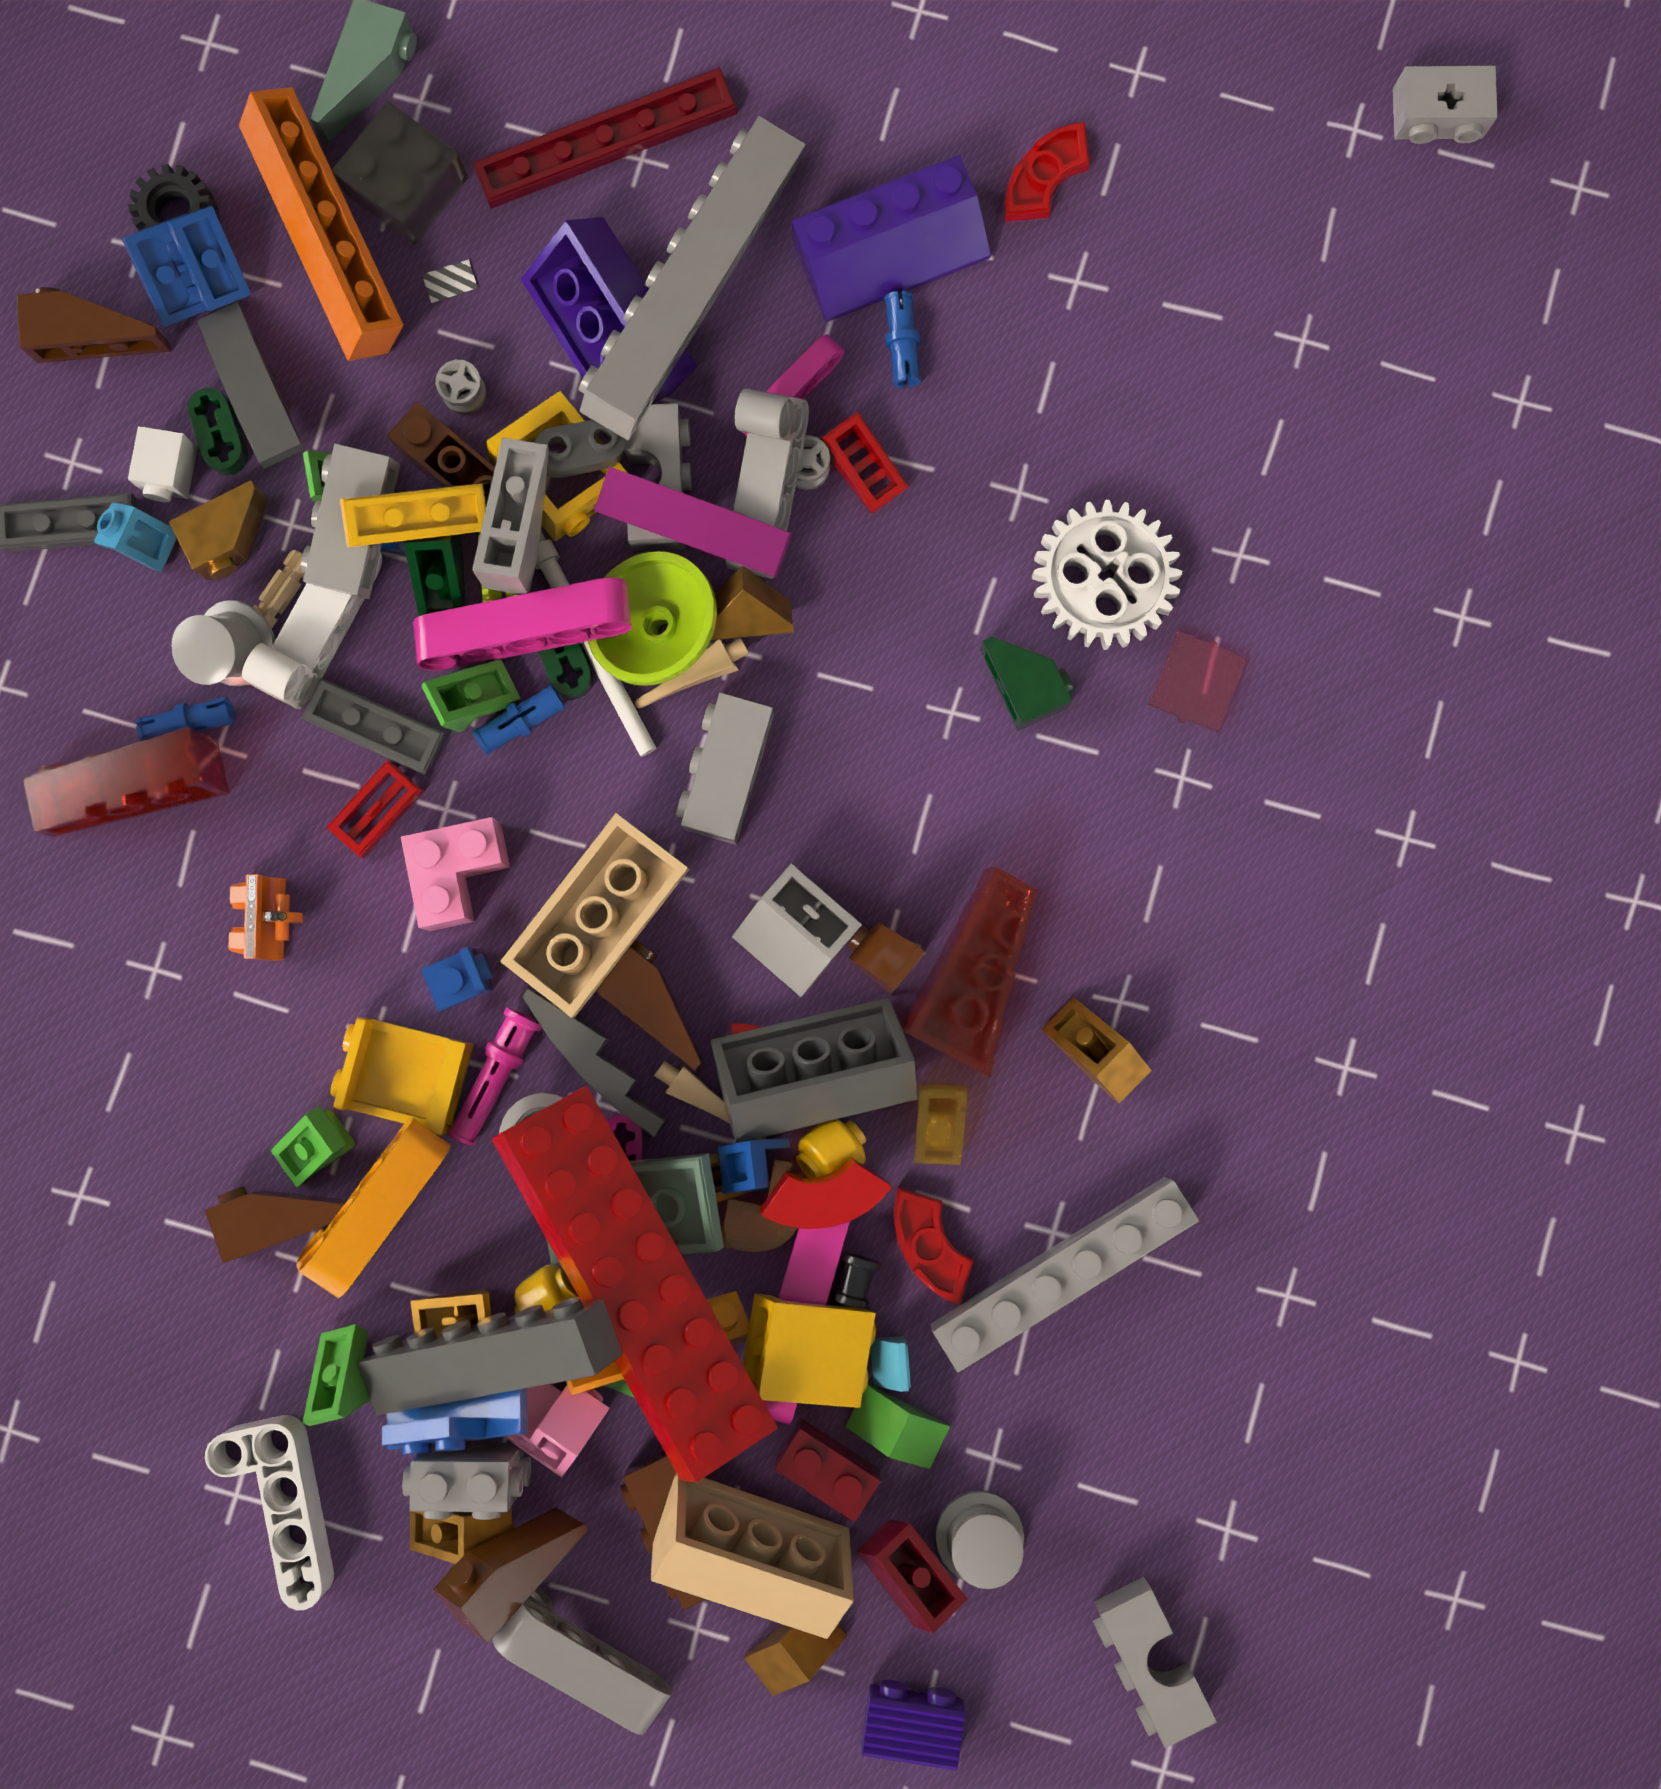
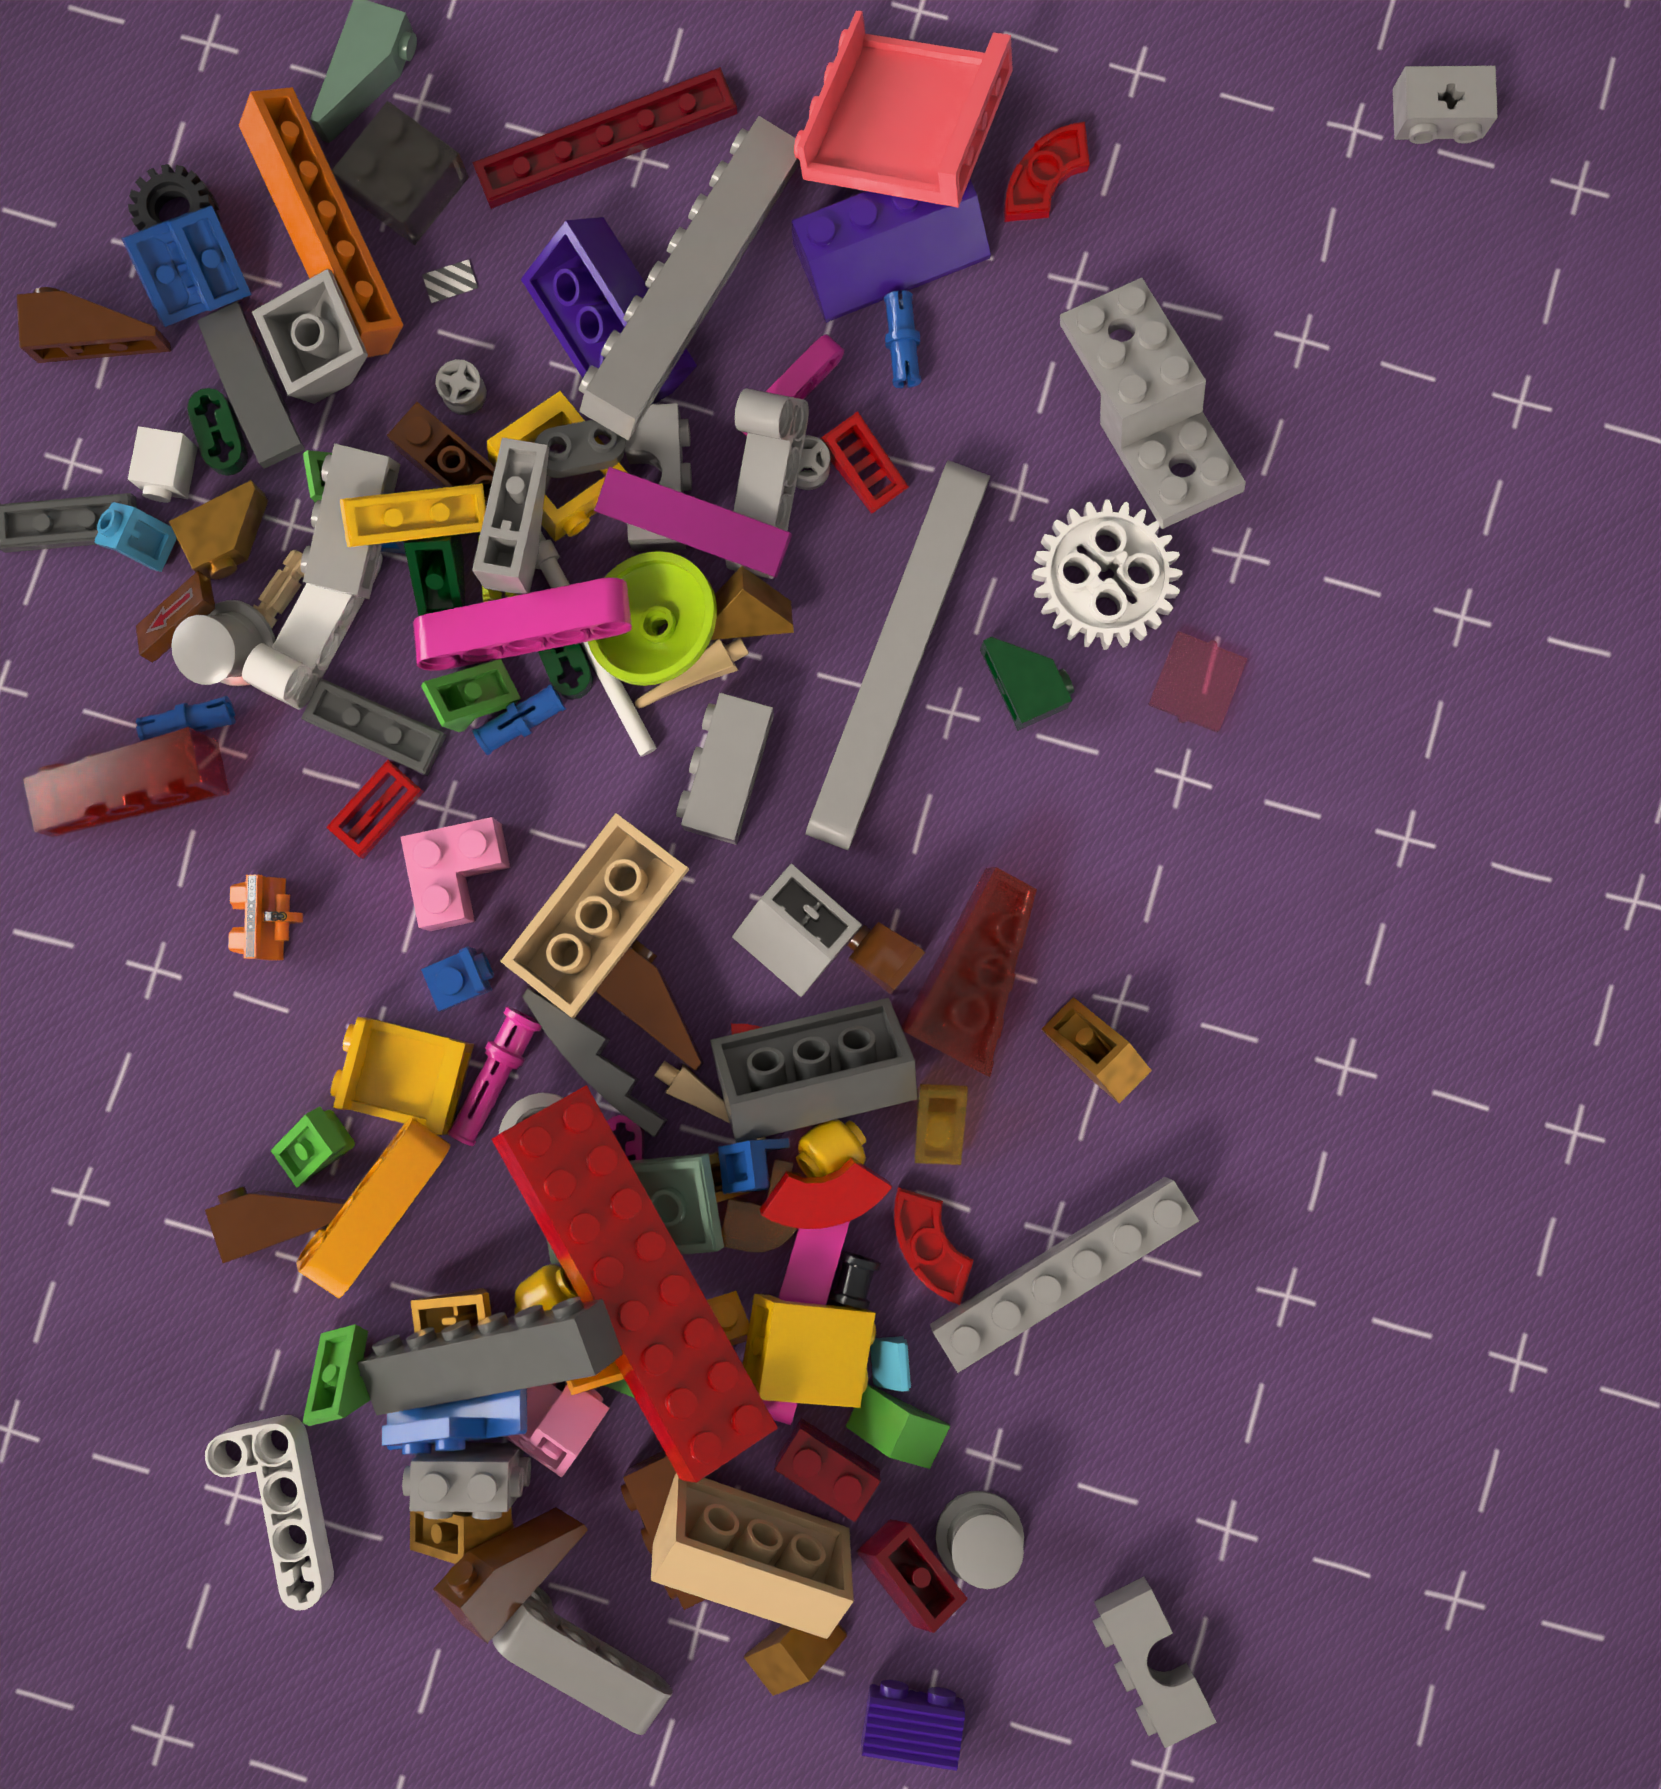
(158, 627): none -> reddish brown tile
(312, 338): none -> light grey slope
(897, 655): none -> light grey beam
(903, 115): none -> coral panel
(1152, 402): none -> light grey bracket

